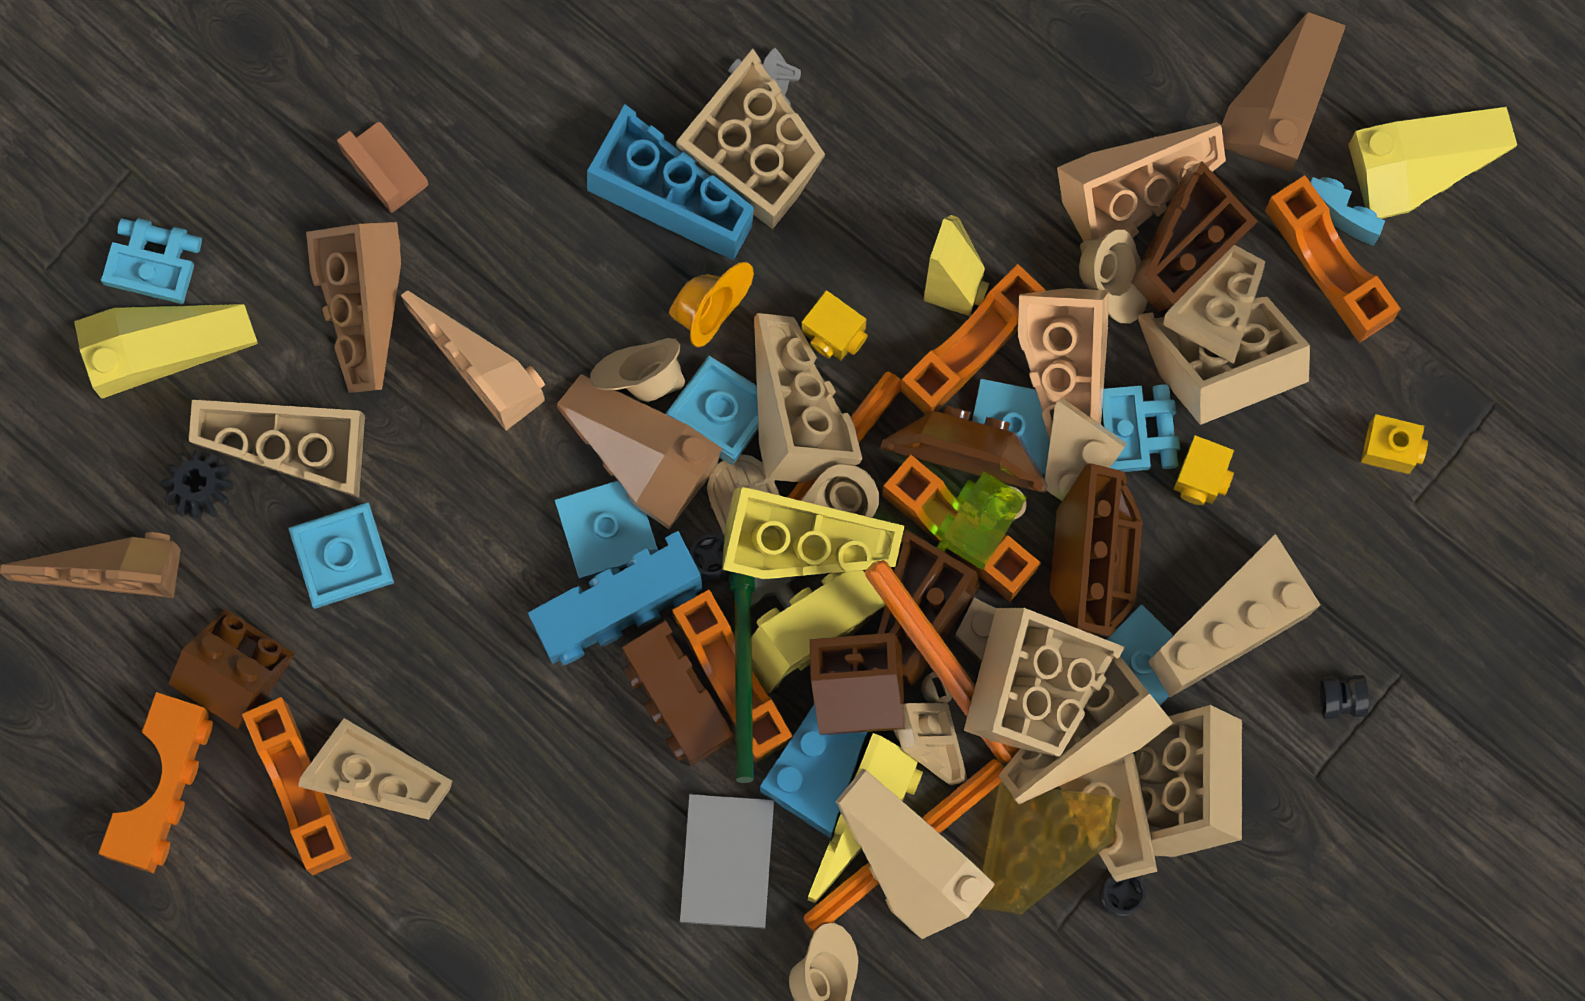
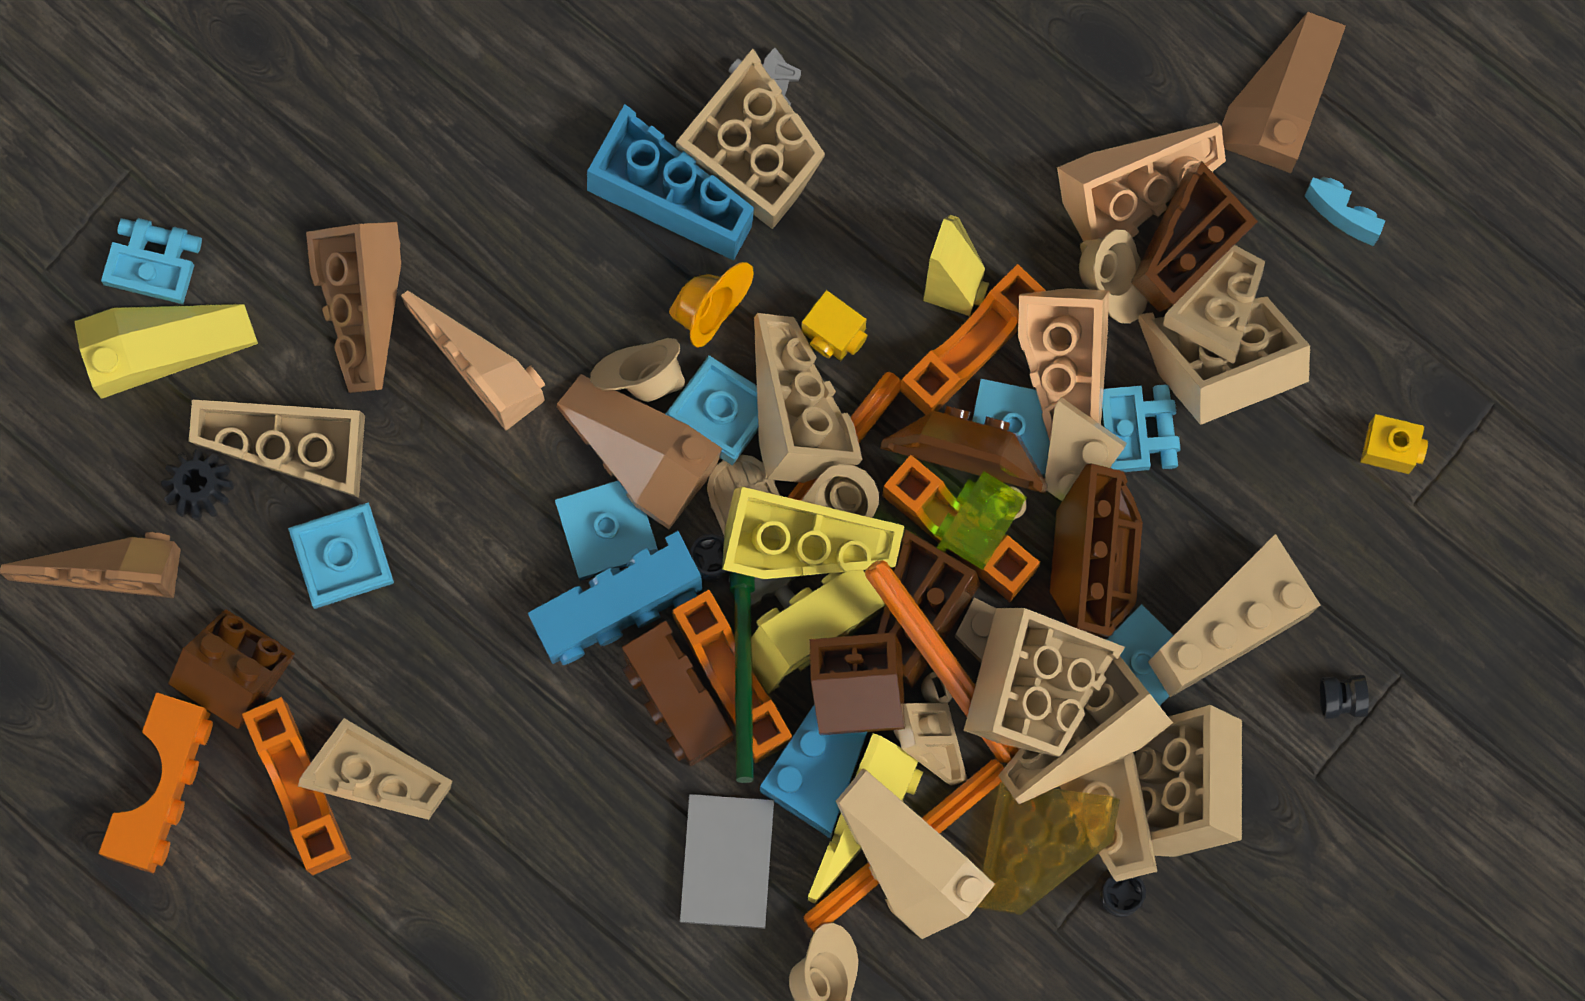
(383, 165): nougat panel -> none
(1204, 472): yellow brick -> none
(1309, 231): orange arch -> none
(1417, 158): light yellow wedge -> none

